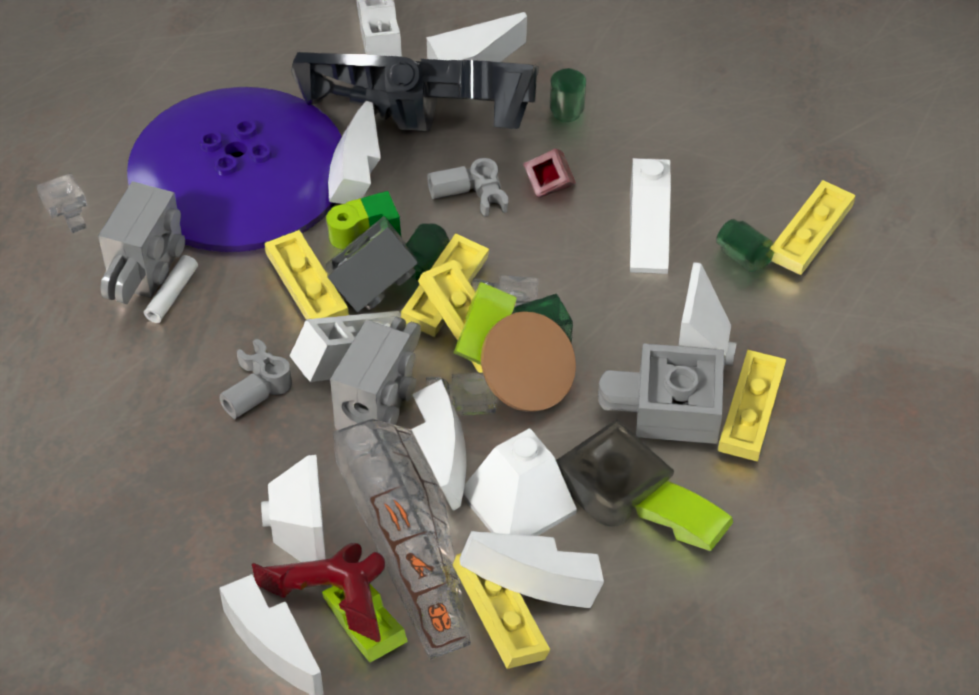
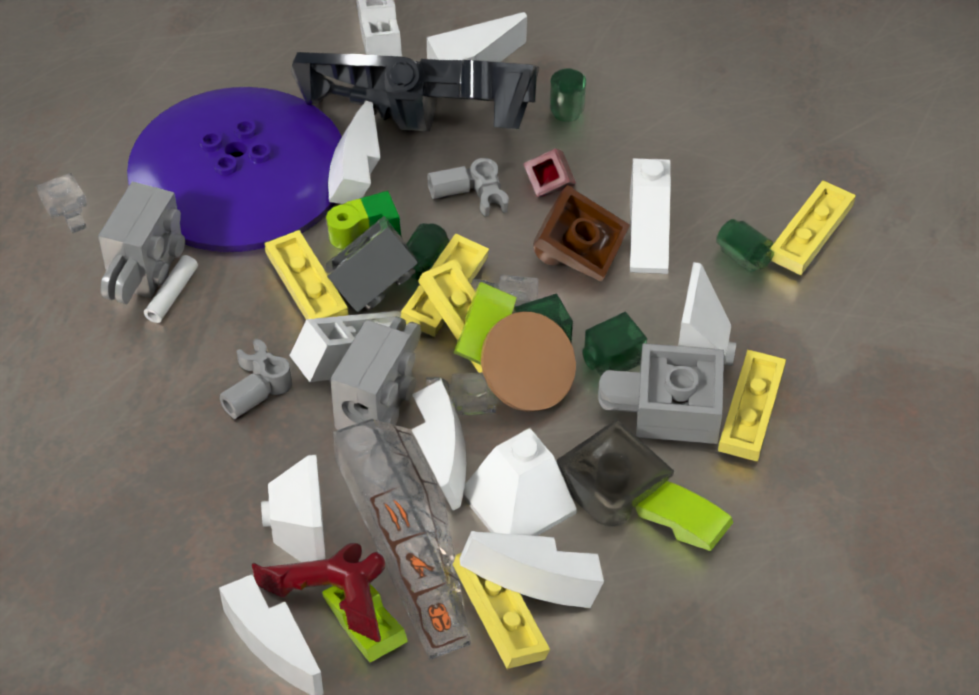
(580, 235): none -> reddish brown slope
(614, 345): none -> clear green brick

